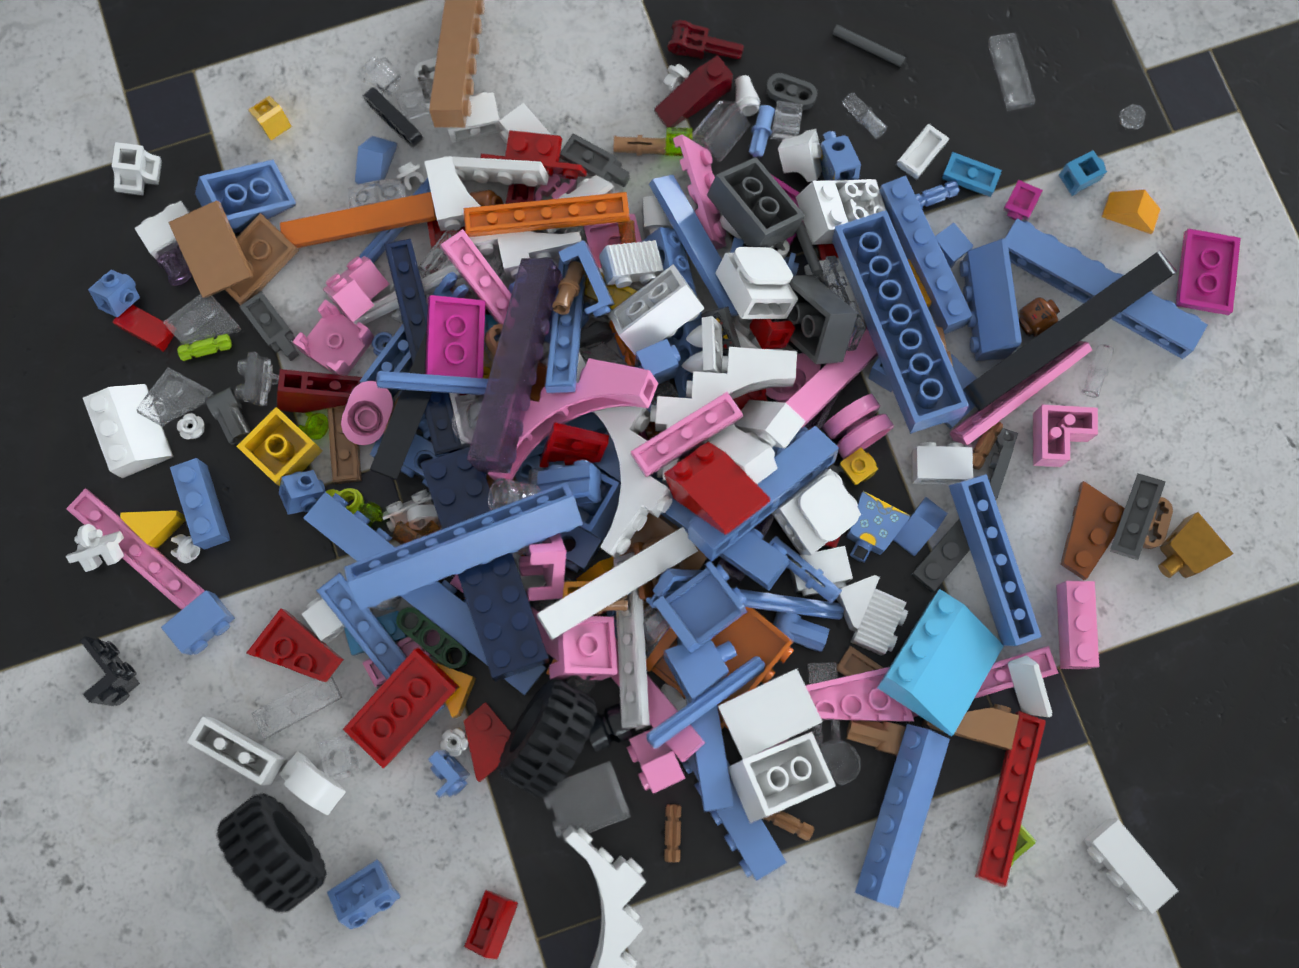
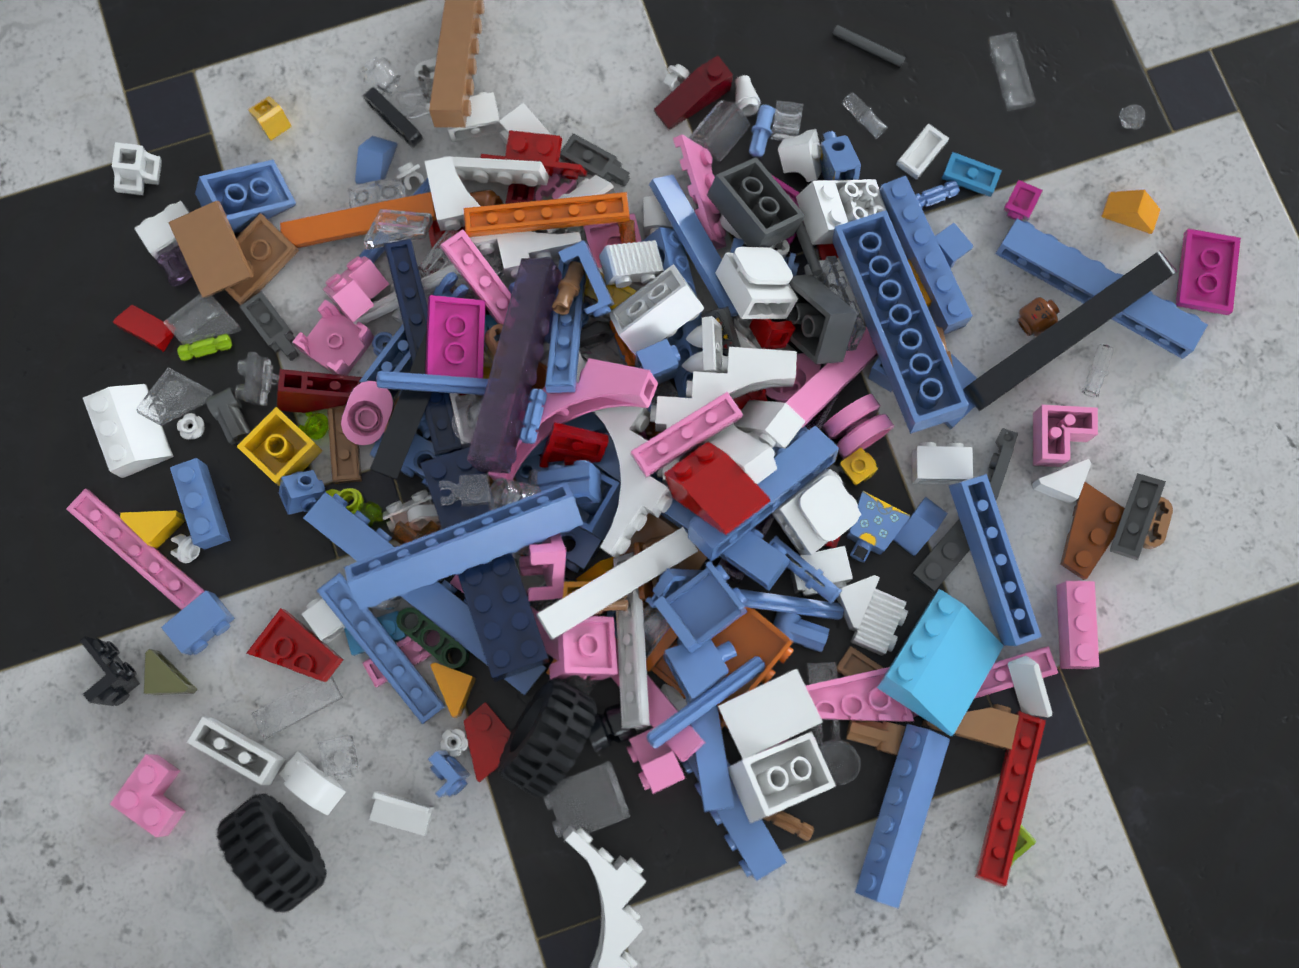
(92, 544): white hips -> none
(114, 293): medium blue brick -> none
(144, 798): none -> bright pink brick
(163, 677): none -> olive slope
(363, 895): medium blue bracket -> none
(397, 226): none -> clear wing
(400, 707): red plate -> none
(401, 813): none -> white panel
(471, 490): none -> clear plate
(491, 925): red slope -> none
(533, 416): none -> medium blue axle
(639, 145): medium nougat pin -> none
(672, 833): medium nougat axle -> none
(673, 132): clear neon green tile -> none
(696, 42): dark red connector -> none
(792, 90): dark grey plate -> none
(985, 445): medium nougat axle -> none
(991, 301): medium blue slope -> none
(997, 410): bright pink tile -> none
(1065, 483): none -> white slope
(1083, 172): dark azure brick -> none
(1129, 866): white brick -> none
(1192, 548): pearl gold torso -> none

